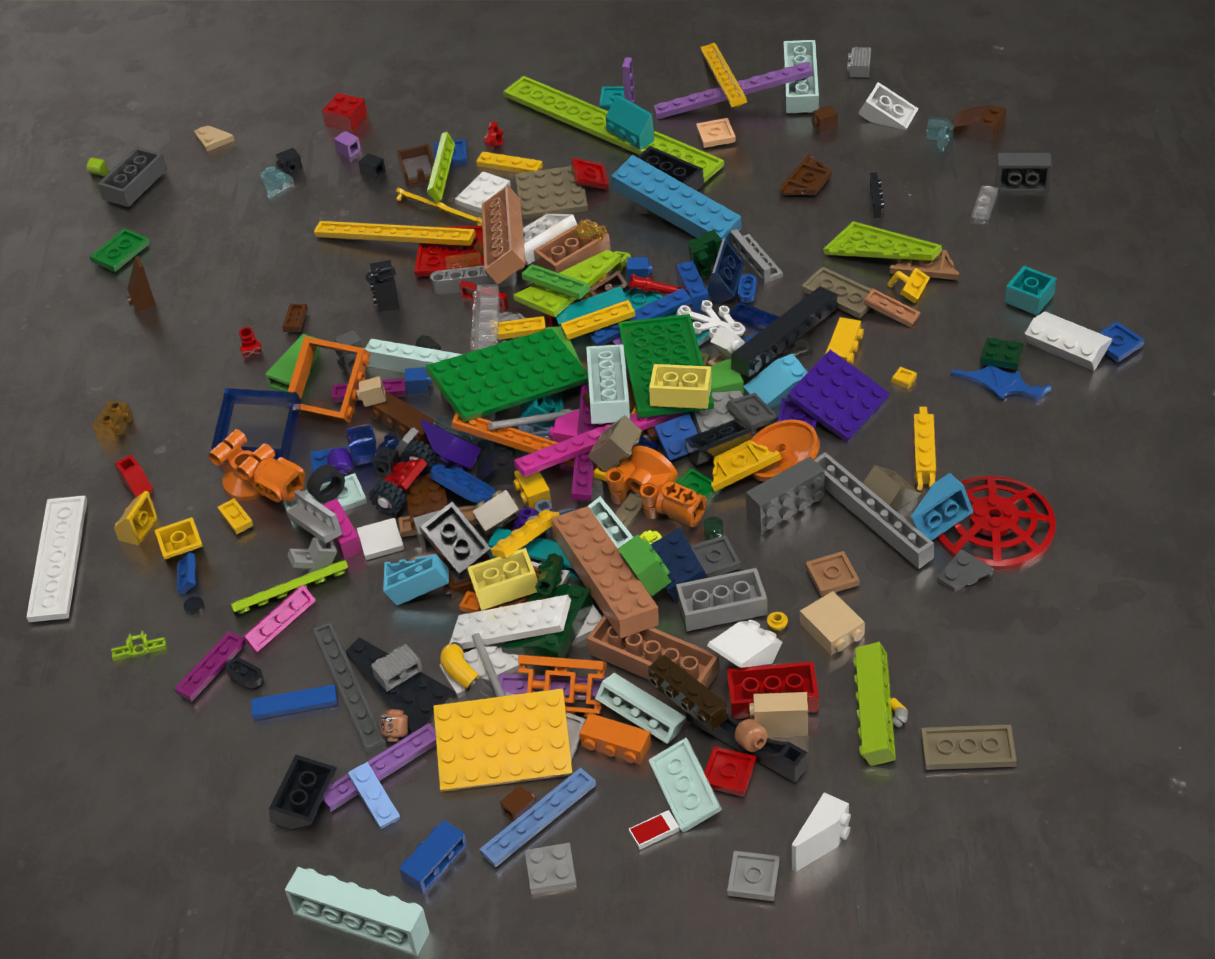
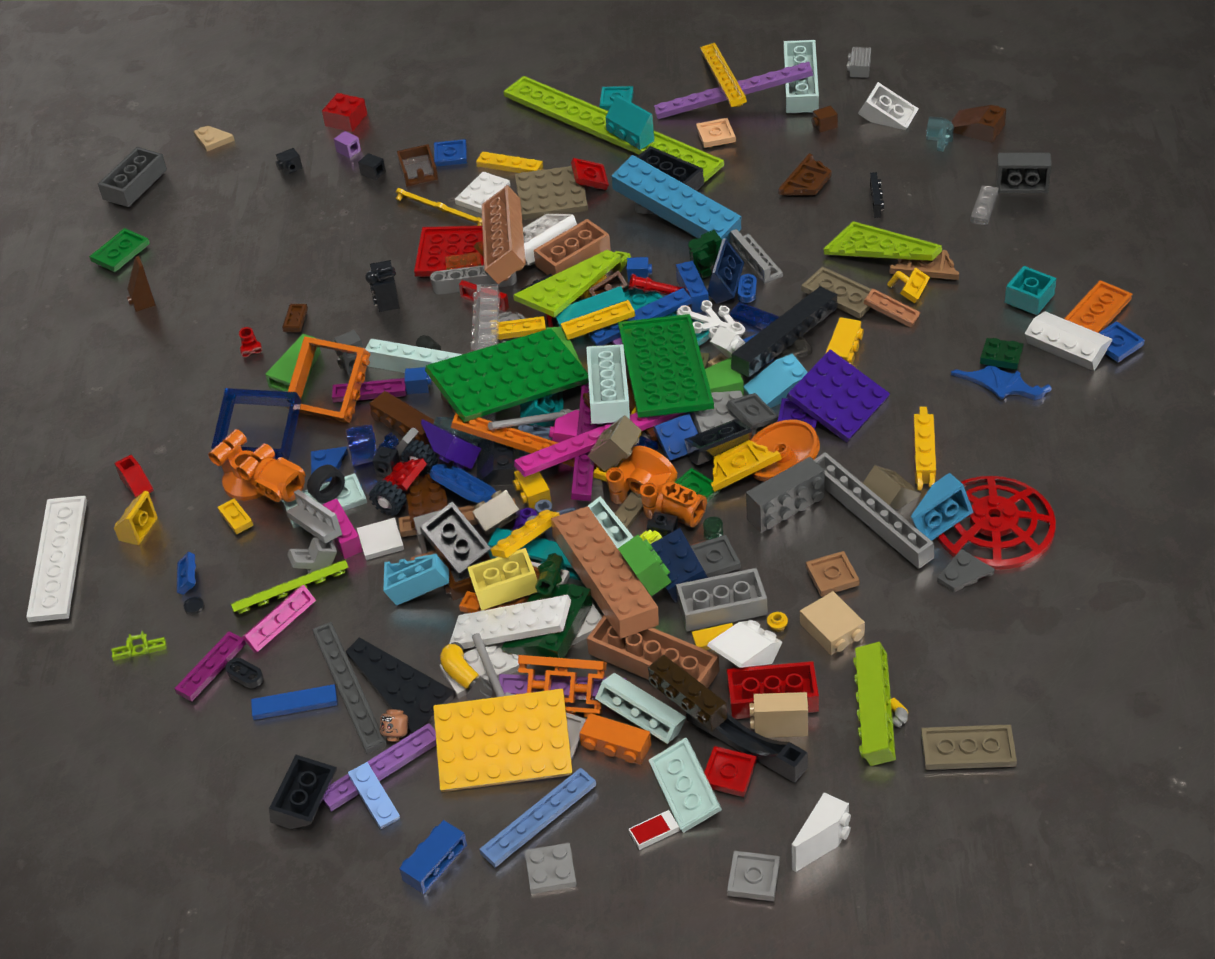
(97, 167): lime brick -> none
(112, 420): pearl gold brick -> none
(178, 538): yellow slope -> none
(275, 180): clear light blue wing -> none
(340, 460): dark purple head -> none
(357, 910): light aqua brick -> none
(371, 391): tan brick -> none
(396, 233): yellow plate -> none
(396, 667): light grey brick -> none
(441, 167): lime plate -> none
(494, 136): red plate -> none
(517, 803): reddish brown brick -> none
(556, 281): bright green plate -> none
(588, 229): clear yellow plate -> none
(628, 81): medium lavender tile -> none
(662, 523): none -> black brick
(680, 386): light yellow brick -> none
(703, 637): none -> yellow tile
(751, 735): nougat head -> none
(904, 377): yellow tile -> none
(1099, 306): none -> orange plate

